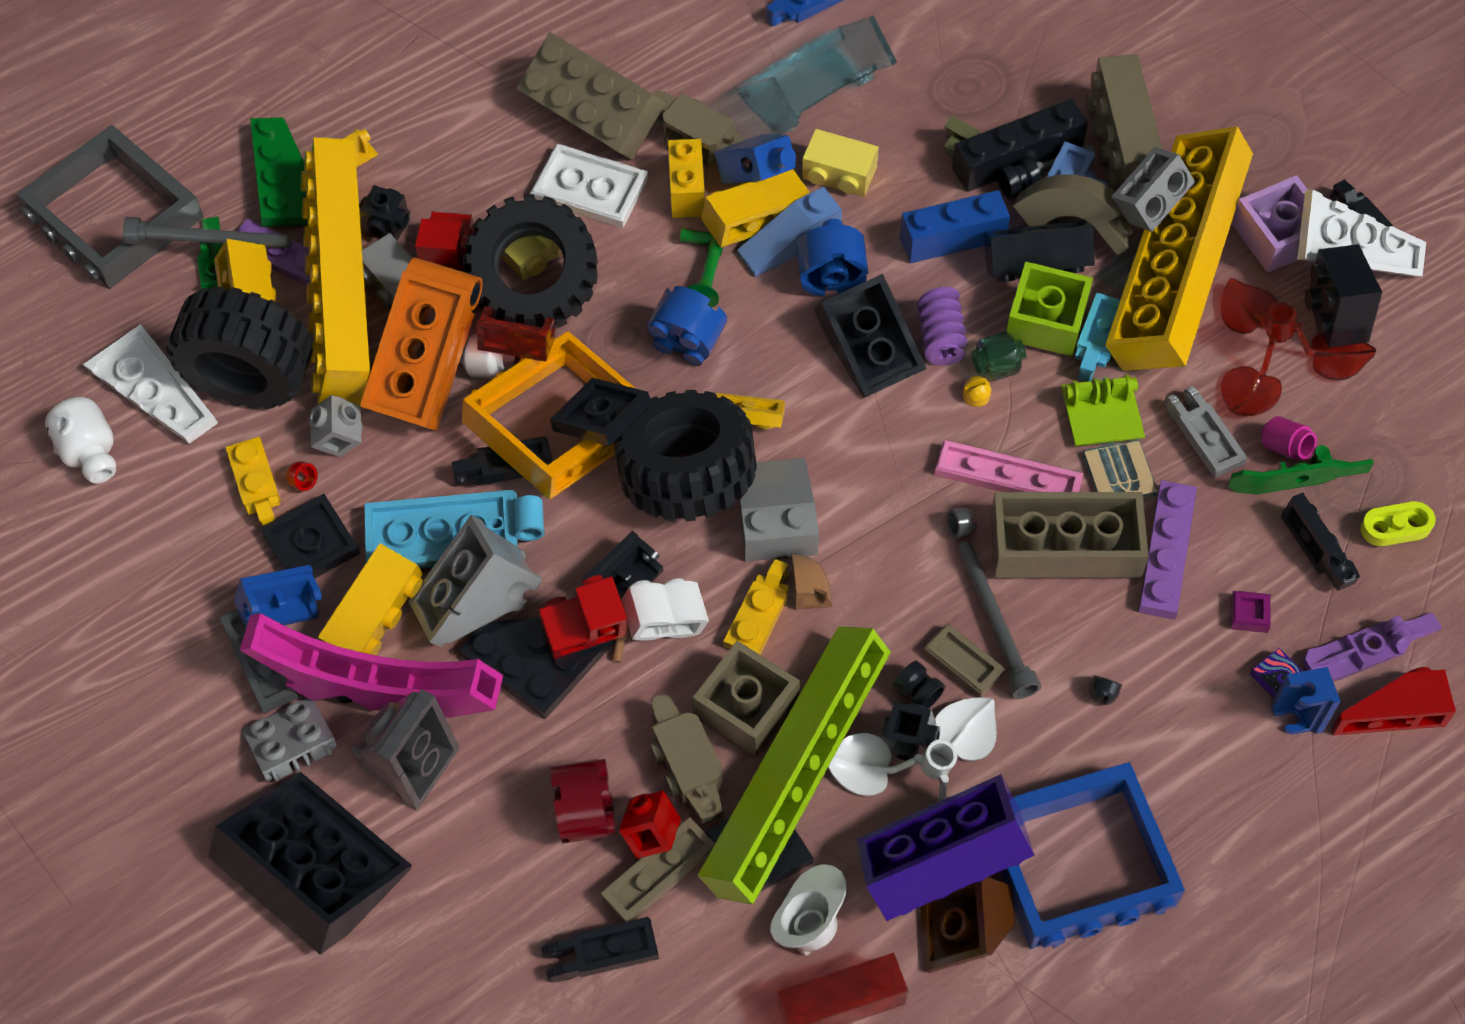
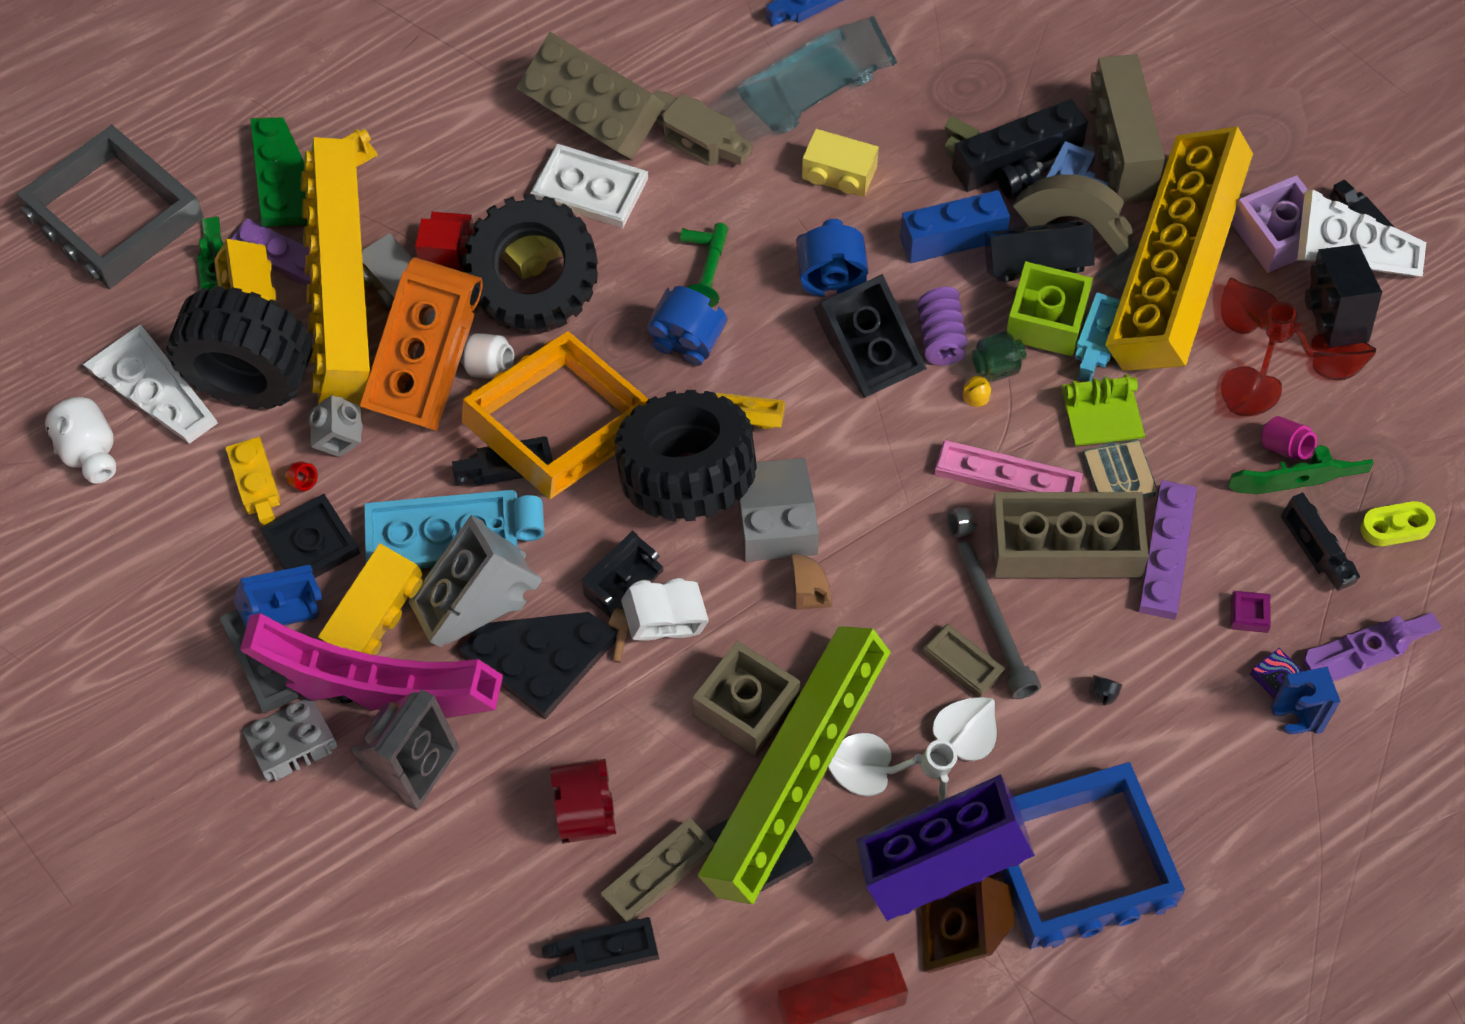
(139, 231): dark grey piece -> none
(307, 861): black slope -> none
(384, 213): black brick -> none
(514, 338): clear red hinge -> none
(586, 620): red brick -> none
(600, 411): black tile -> none
(650, 824): red brick -> none
(686, 178): yellow brick -> none
(688, 758): dark tan hinge -> none
(749, 207): yellow brick -> none
(760, 609): yellow hinge -> none
(768, 155): blue torso -> none
(777, 239): medium blue slope -> none
(810, 909): white piece -> none
(904, 721): black brick -> none
(918, 685): black wheel -> none
(1153, 189): light grey brick -> none
(1206, 433): light grey hinge -> none
(1409, 702): red slope -> none

